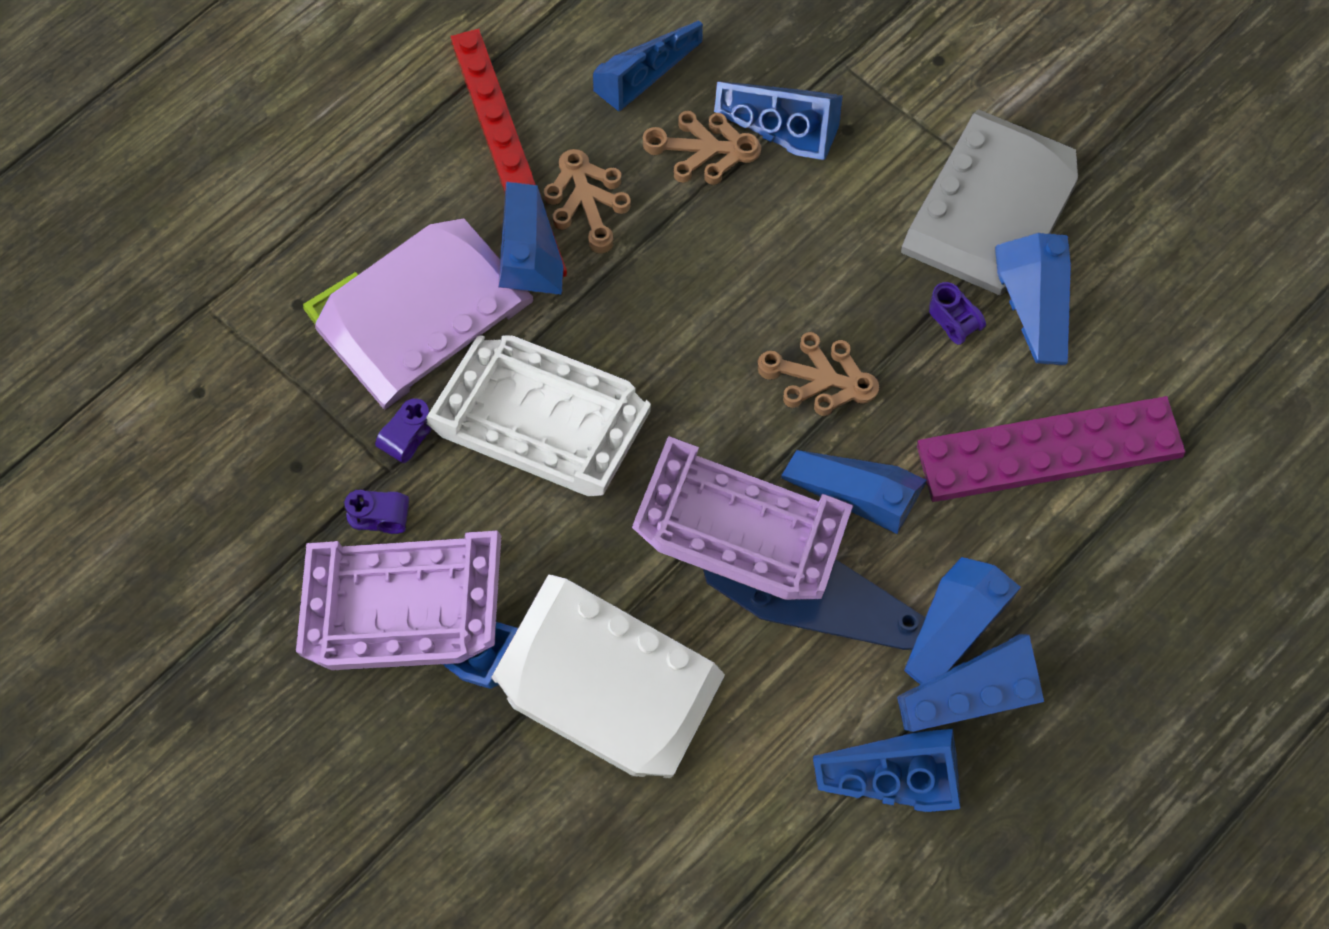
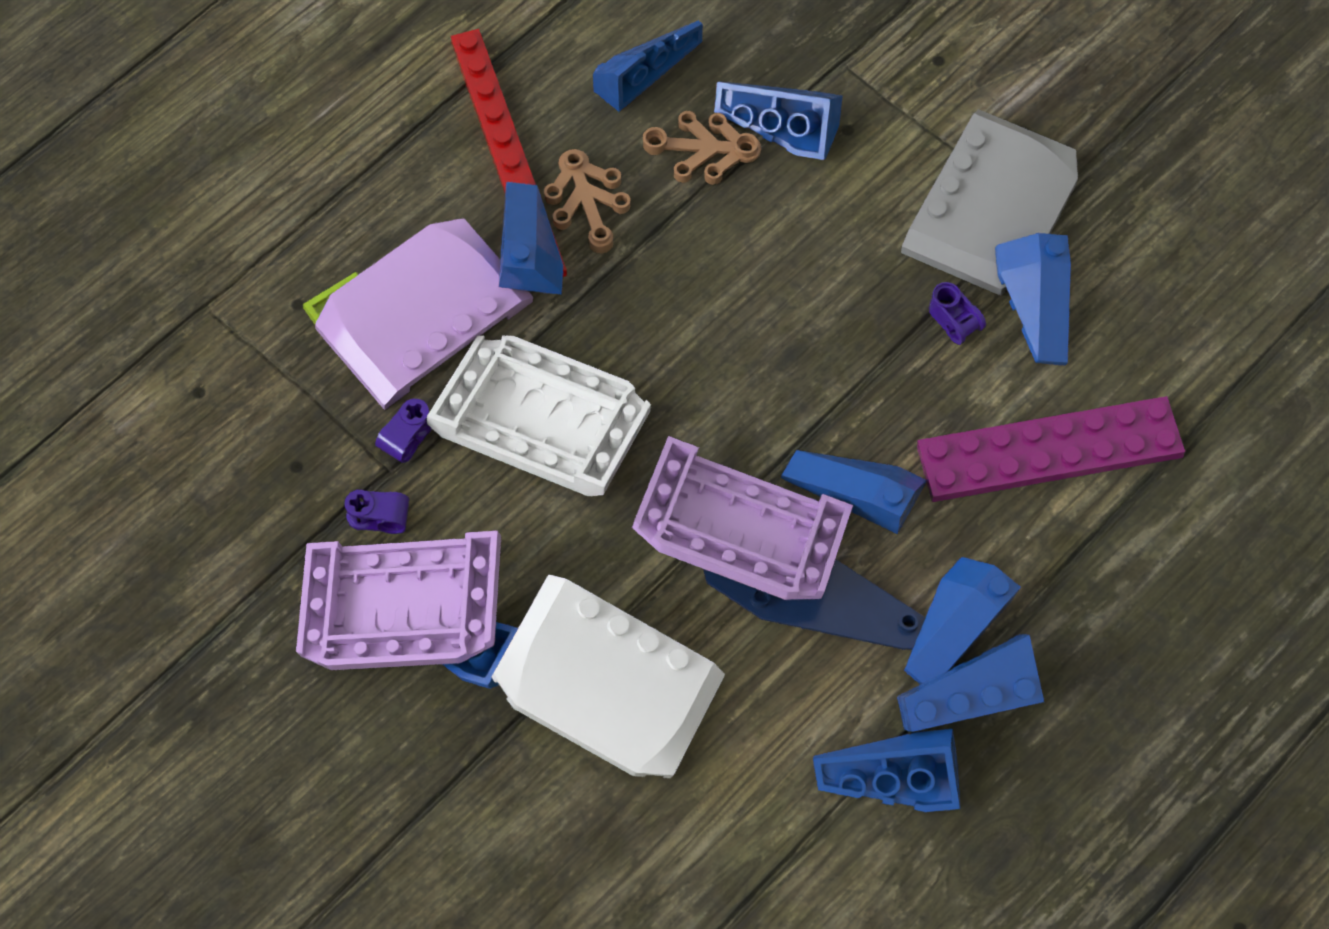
(822, 376): medium nougat plant -> none

